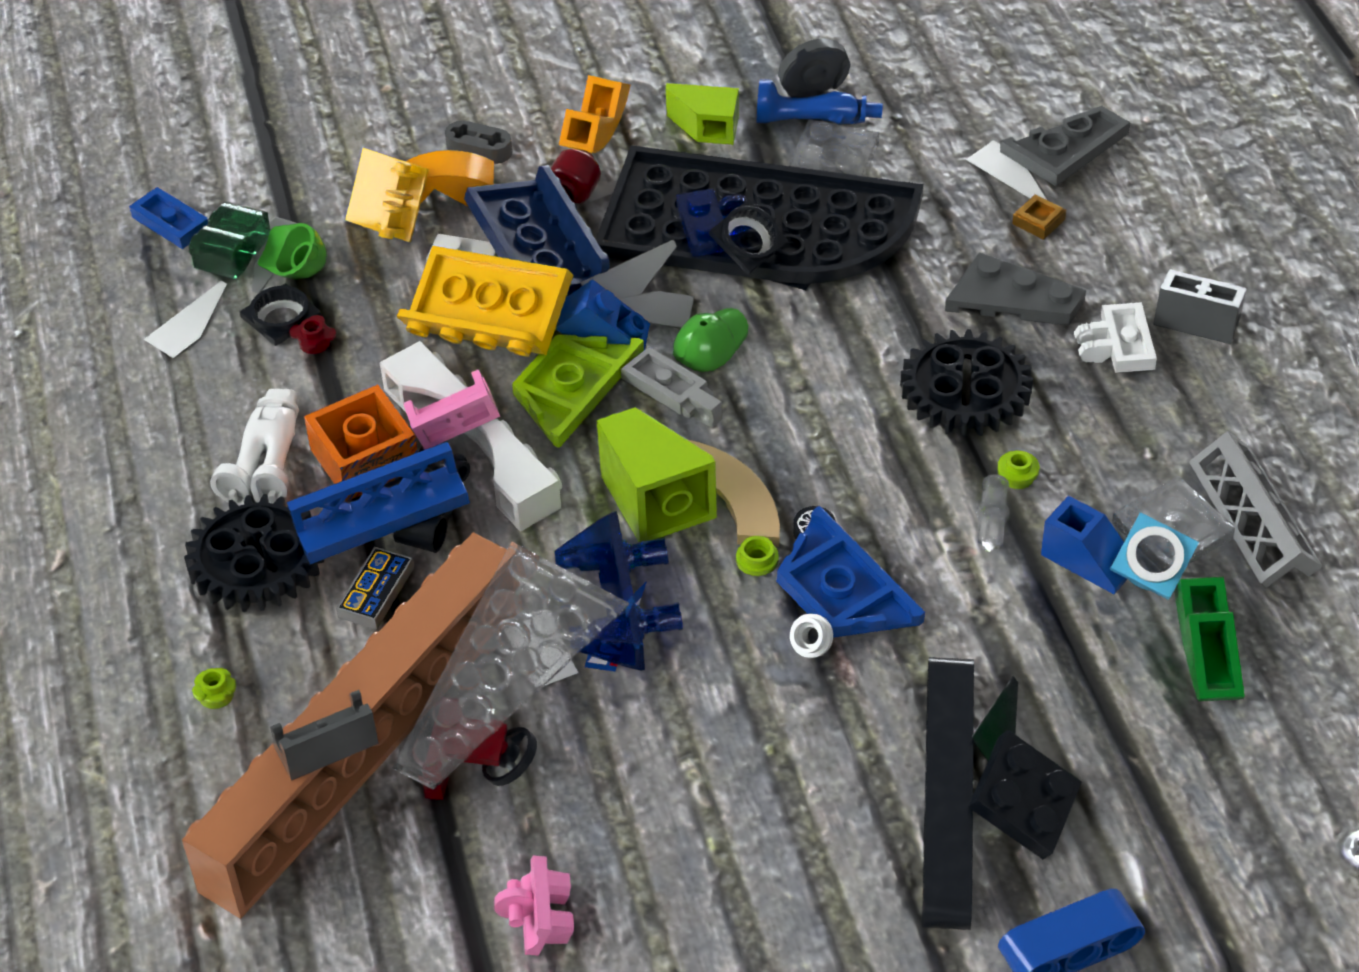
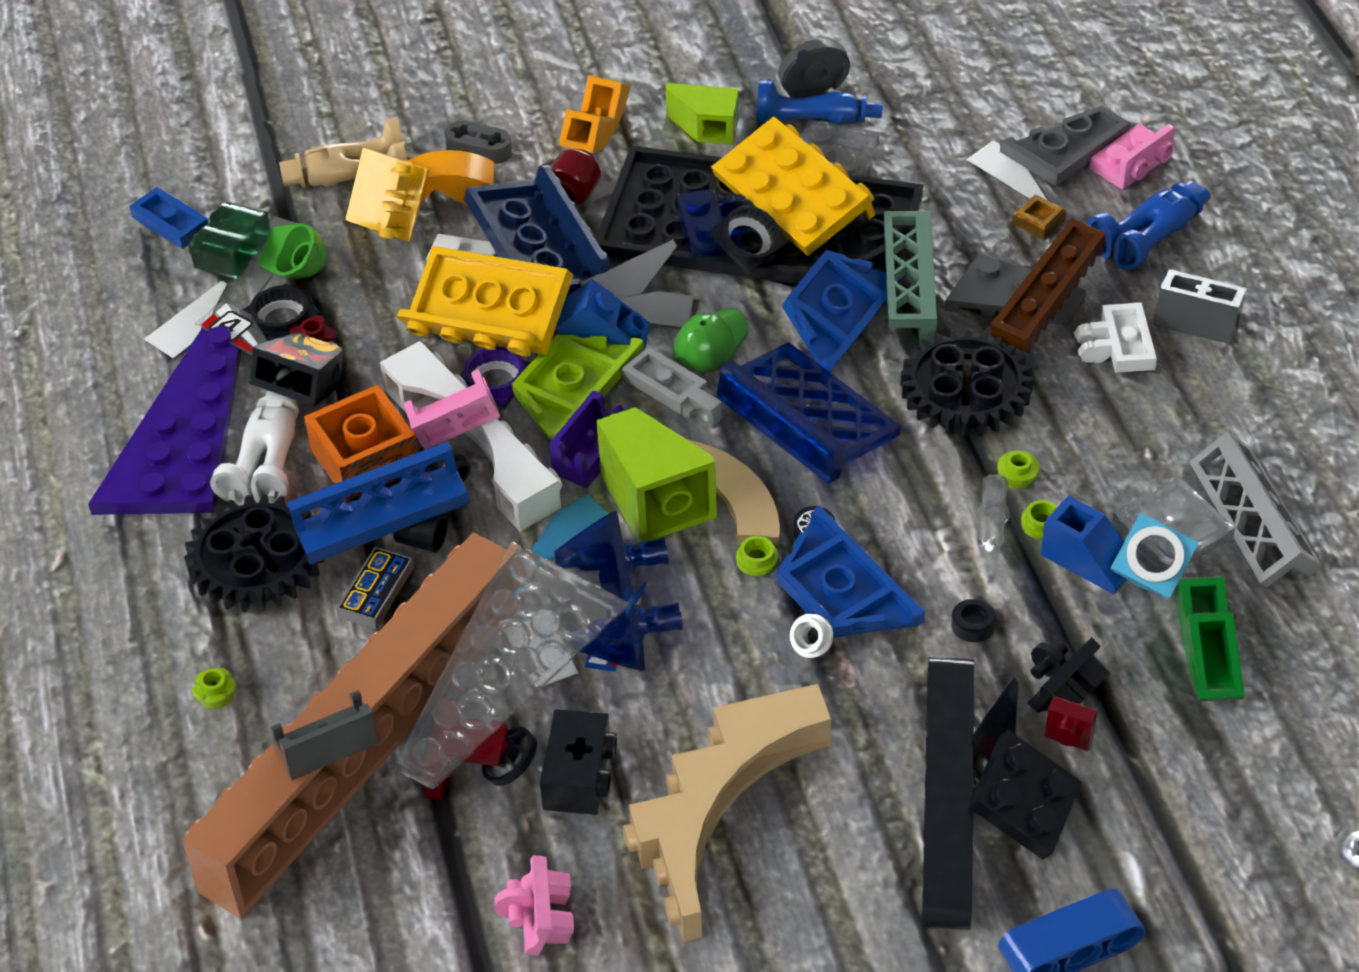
(180, 437): none -> dark purple wing
(243, 328): none -> sticker
(297, 367): none -> black torso
(339, 162): none -> tan piece
(495, 359): none -> dark purple piece
(567, 524): none -> dark azure sticker
(576, 447): none -> dark purple hinge
(576, 762): none -> black brick
(705, 782): none -> tan arch
(789, 422): none -> clear blue fence
(794, 185): none -> yellow bracket
(835, 305): none -> blue wing
(918, 268): none -> sand green fence
(973, 620): none -> black tile
(1035, 516): none -> lime plate
(1048, 285): none -> reddish brown gear
(1070, 723): none -> dark red plate
(1082, 667): none -> black hips
(1133, 155): none -> bright pink bracket
(1161, 214): none -> blue piece

